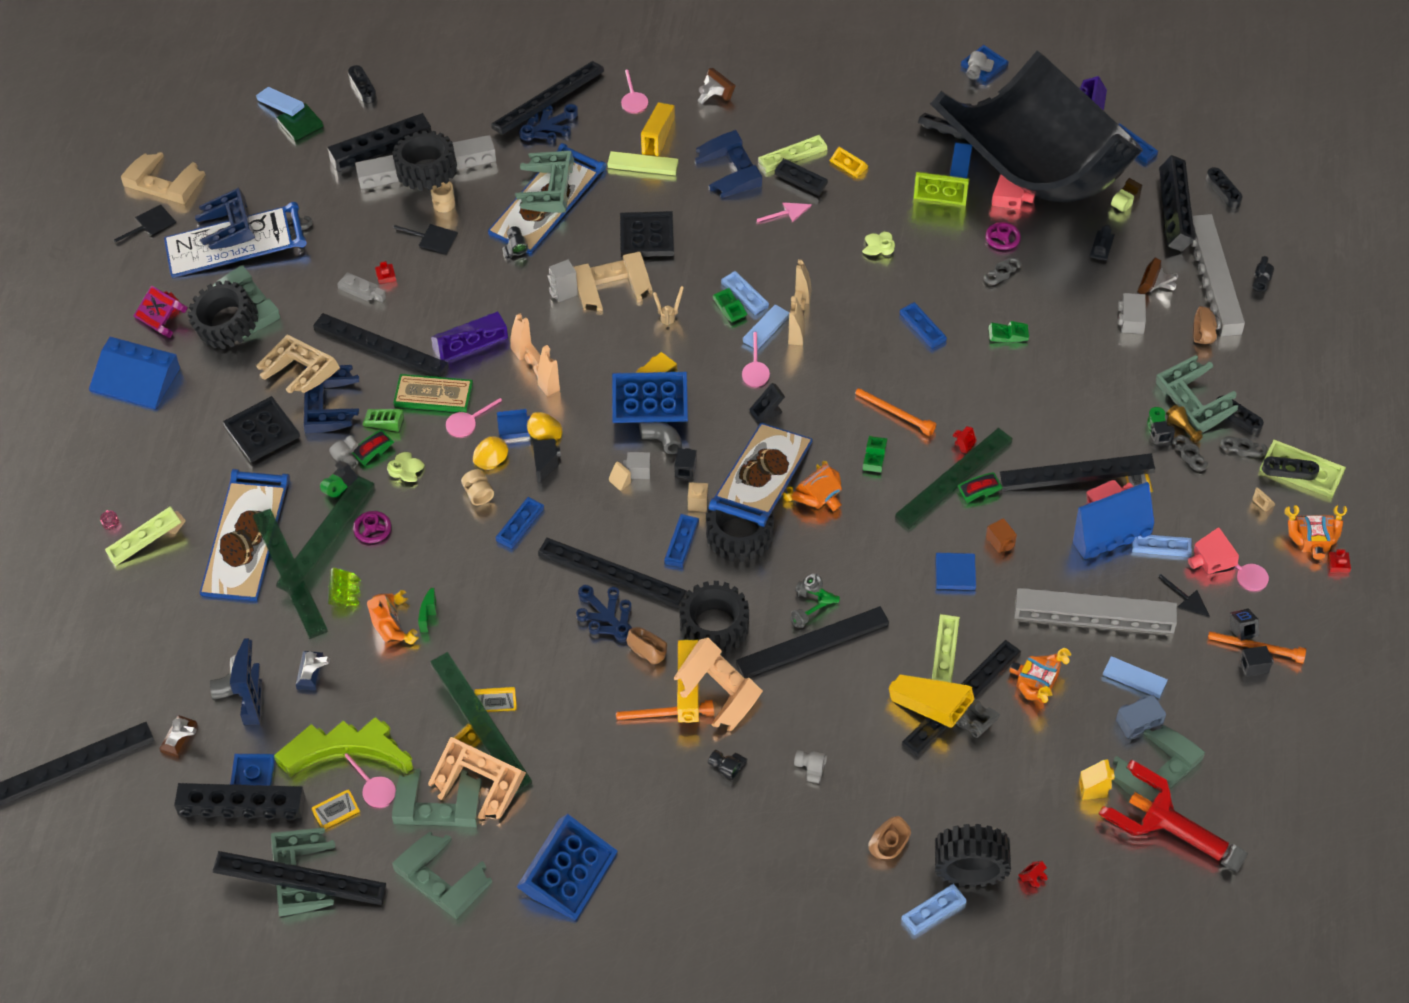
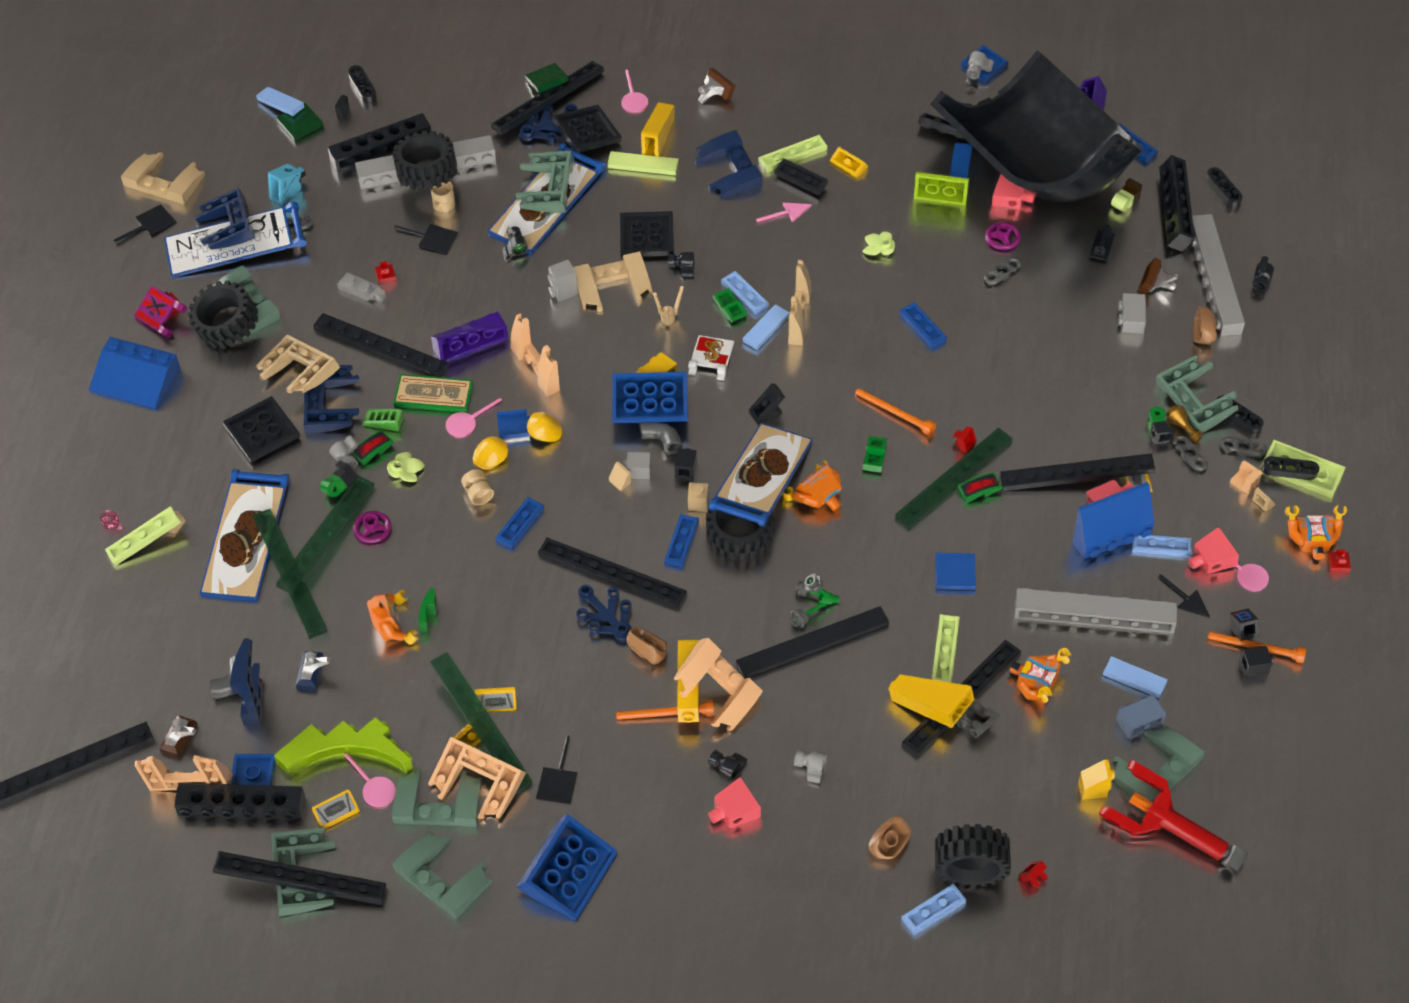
(159, 777): none -> light nougat wedge
(284, 183): none -> medium azure torso
(342, 107): none -> black tile
(342, 589): clear neon green plate -> none
(545, 457): black slope -> none
(546, 77): none -> dark green tile
(557, 783): none -> black piece
(586, 128): none -> black plate
(684, 261): none -> black piece
(711, 353): none -> white flag
(718, 598): black tyre -> none
(735, 805): none -> coral torso
(755, 373): bright pink piece -> none
(1001, 536): dark orange brick -> none
(1008, 333): green slope -> none
(1246, 478): none -> light nougat panel

